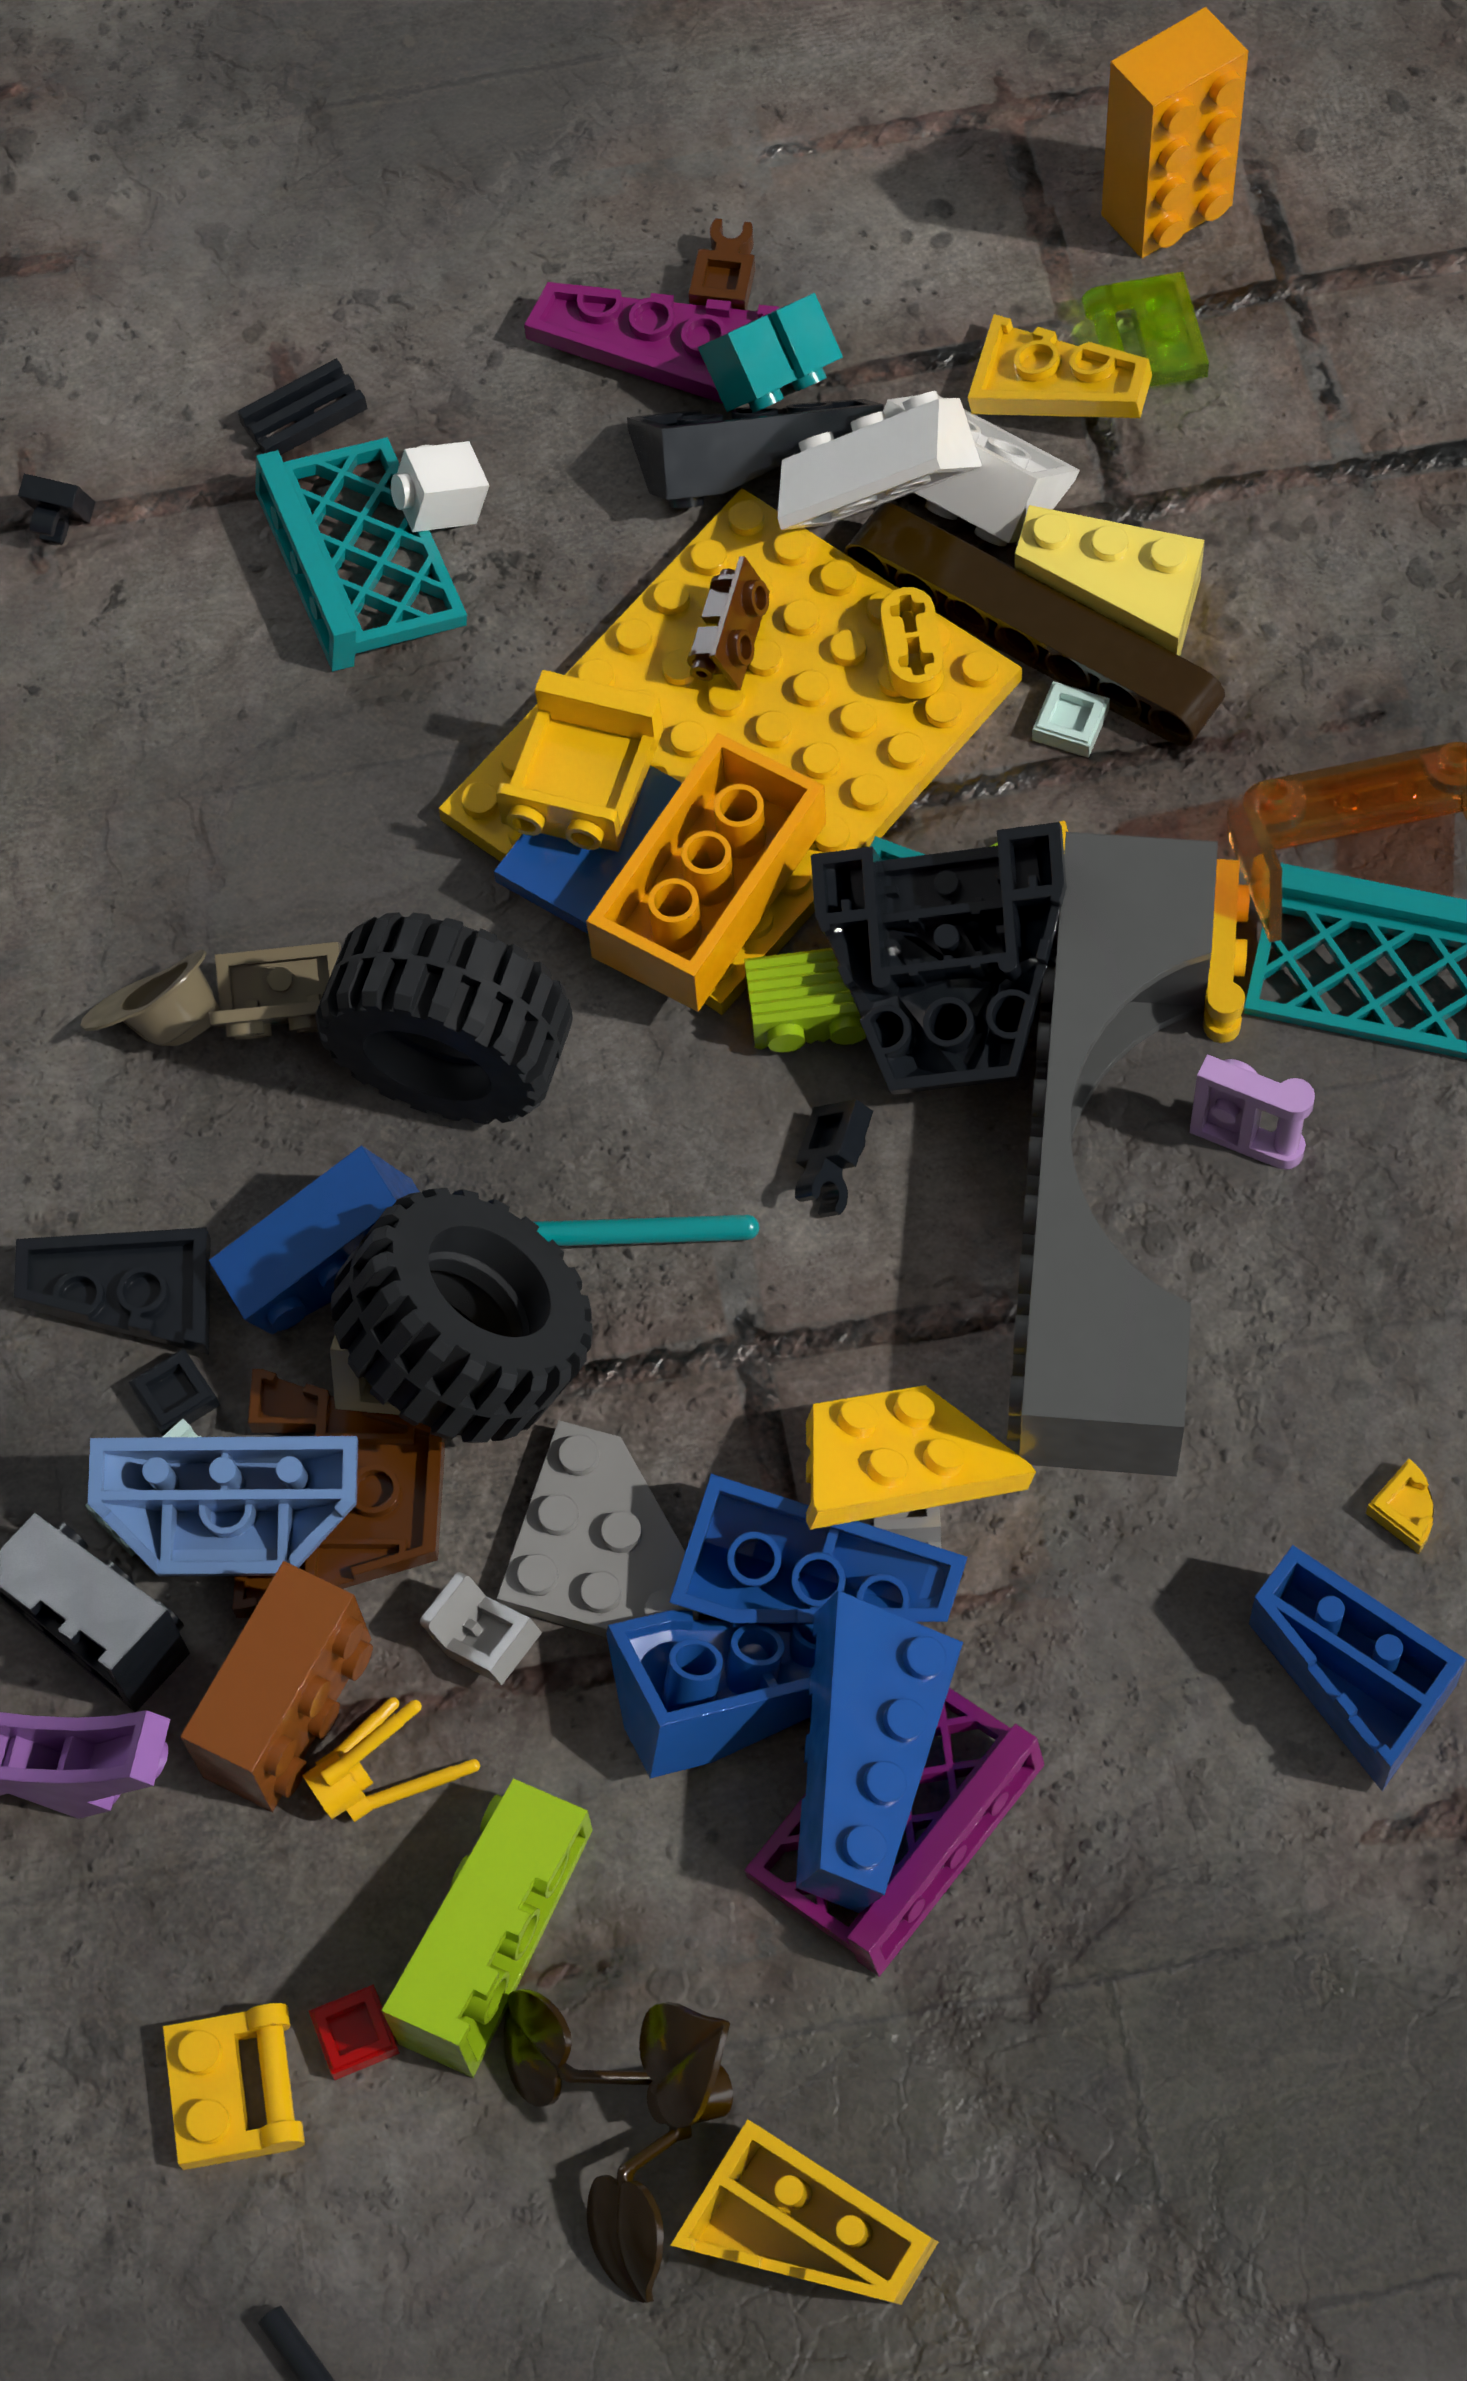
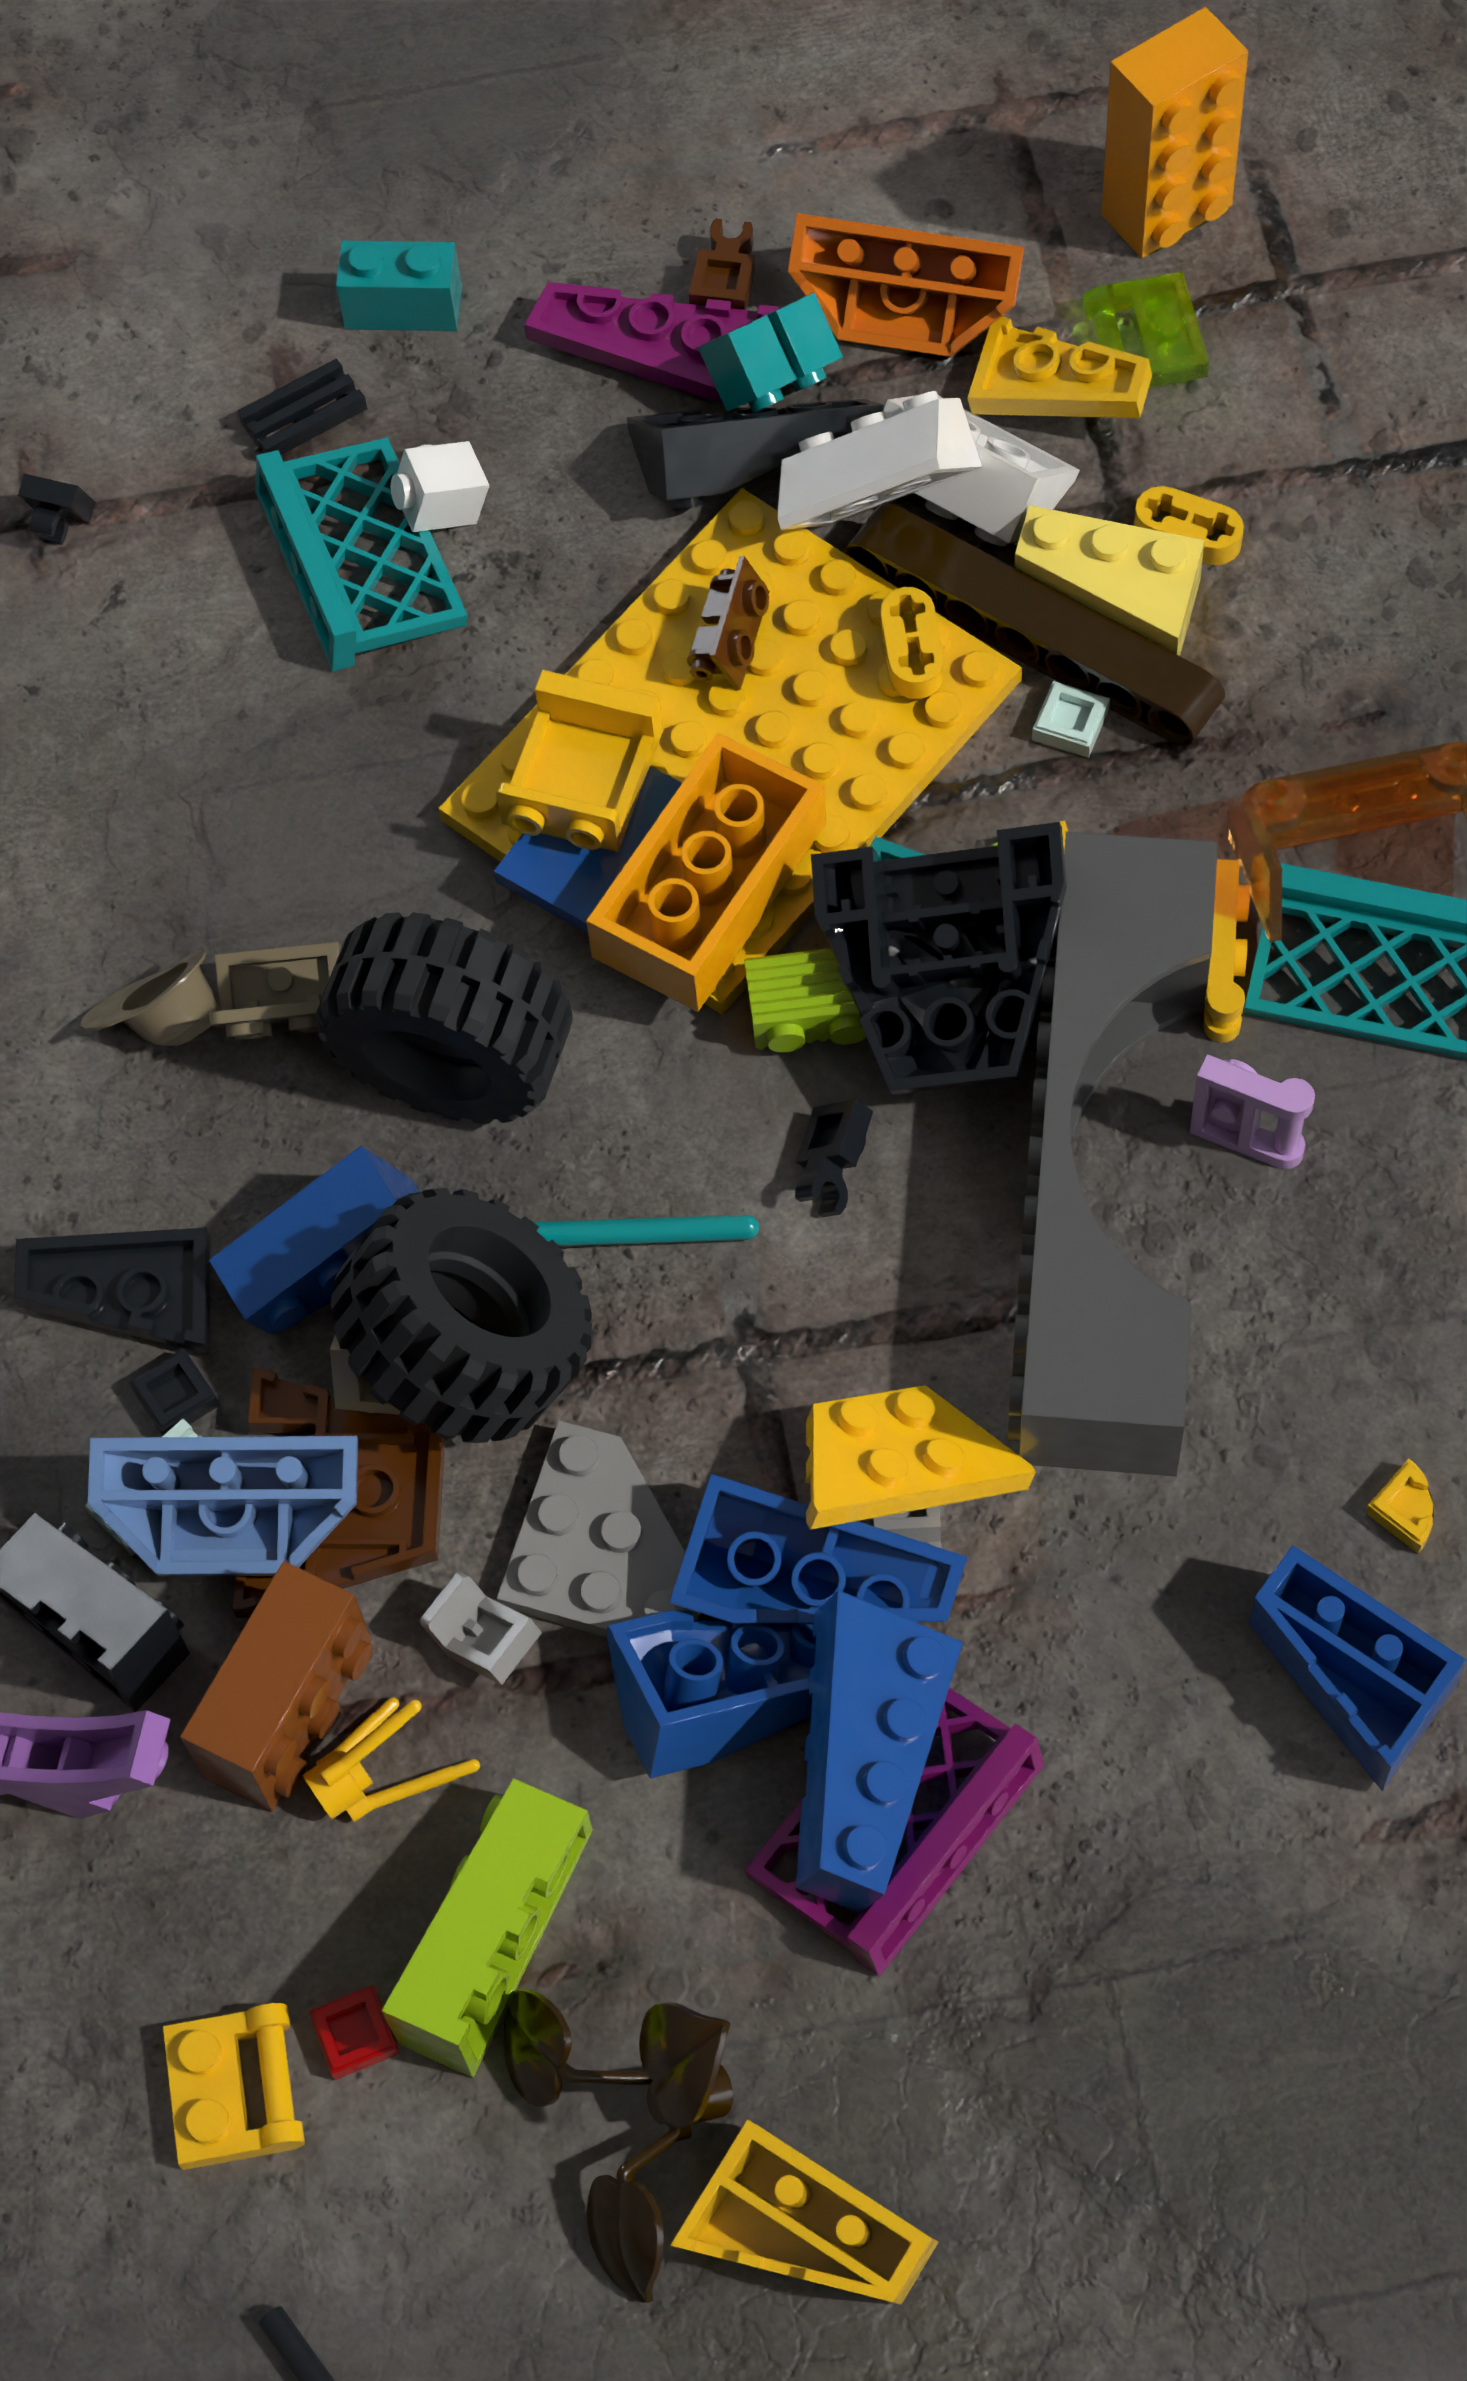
(399, 285): none -> teal brick
(903, 283): none -> orange wedge
(1192, 518): none -> yellow beam

